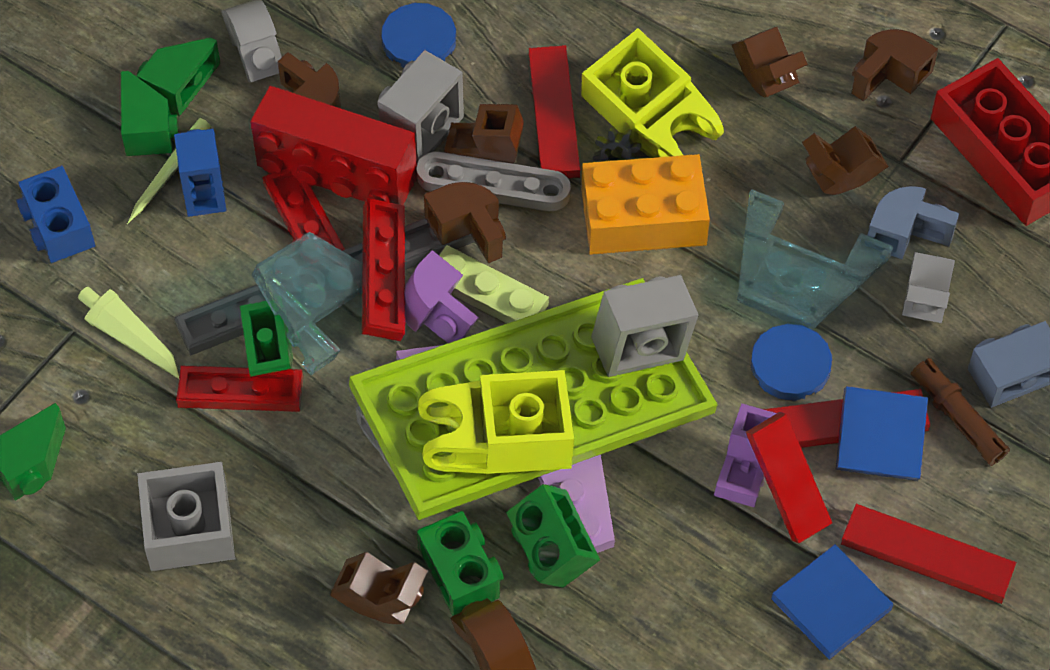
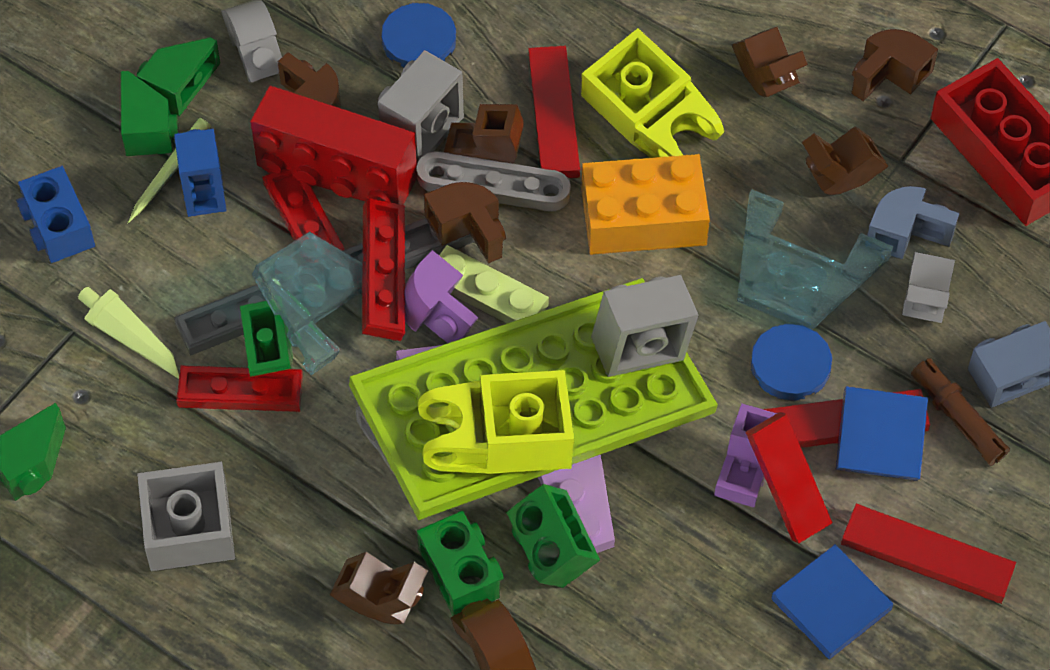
(616, 139): black gear -> none

